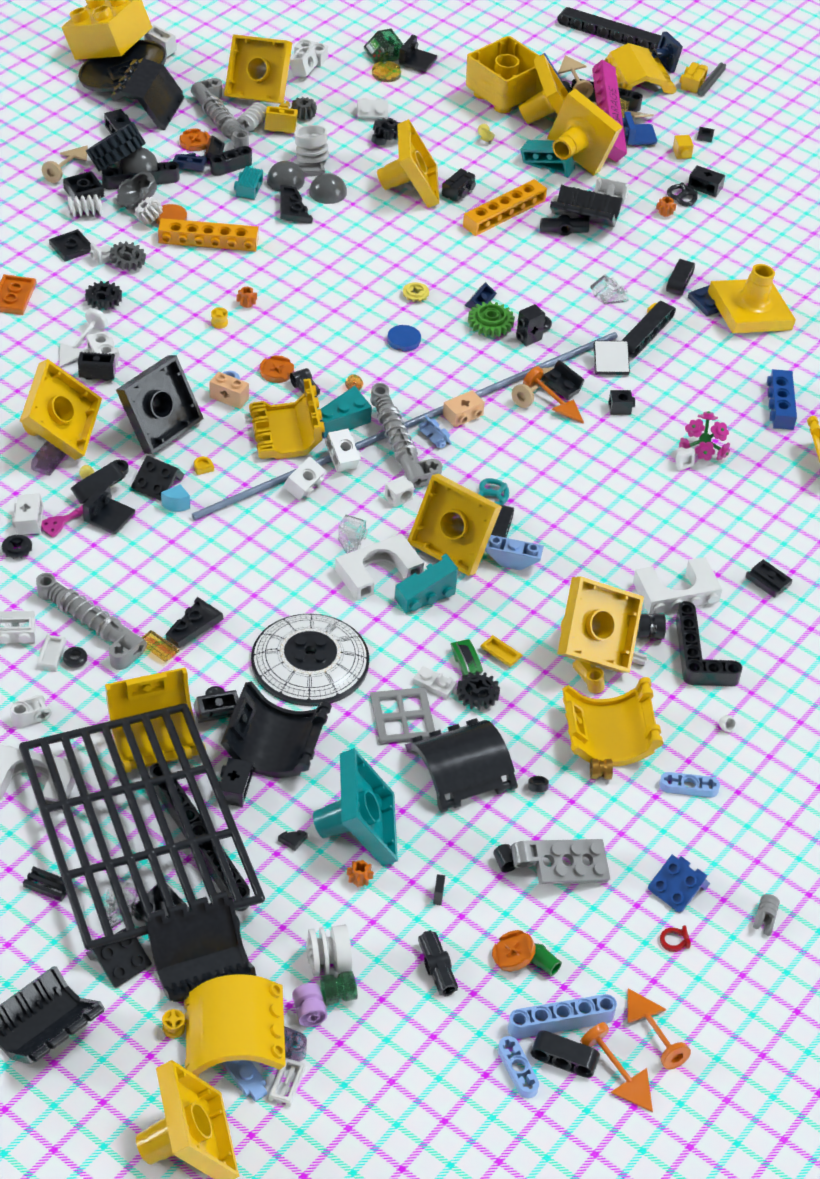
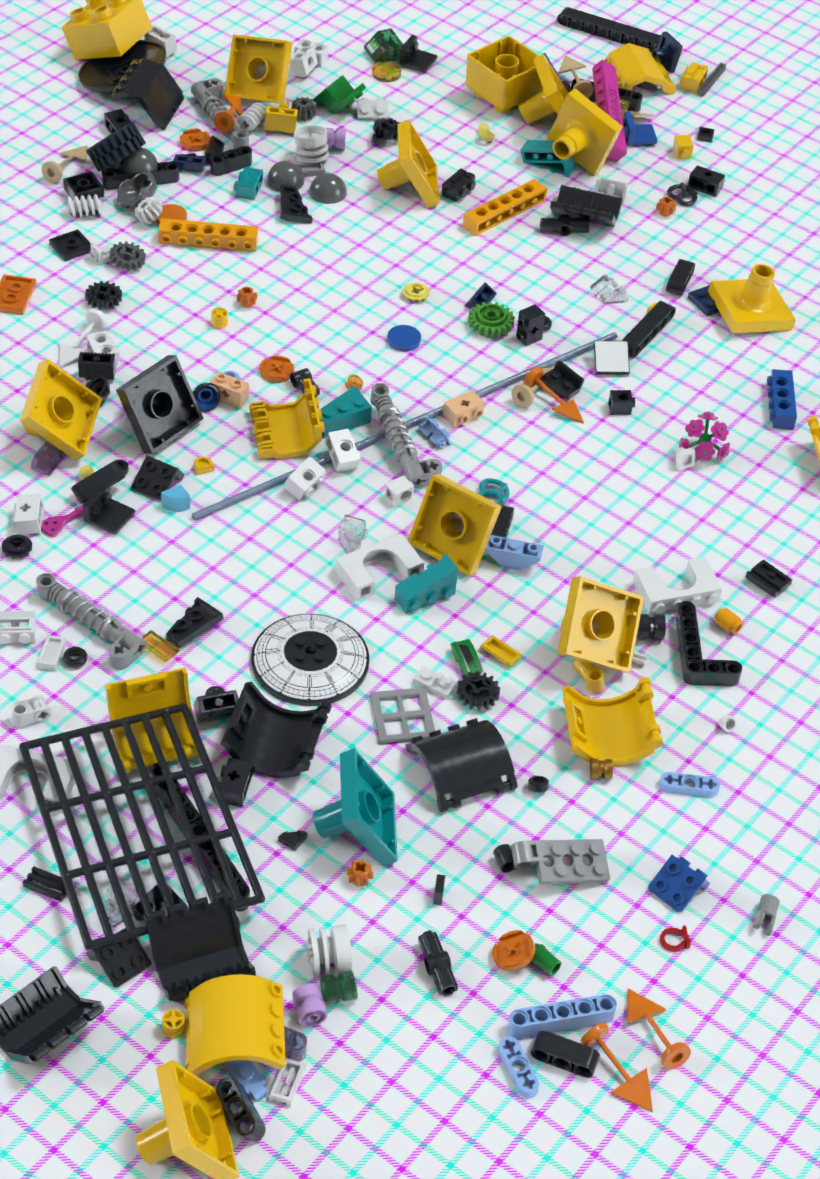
(100, 386): none -> black piece
(207, 396): none -> blue hat
(224, 120): none -> orange piece
(247, 1116): none -> black beam
(336, 138): none -> lavender wheel
(339, 95): none -> green bracket
(728, 620): none -> light orange brick

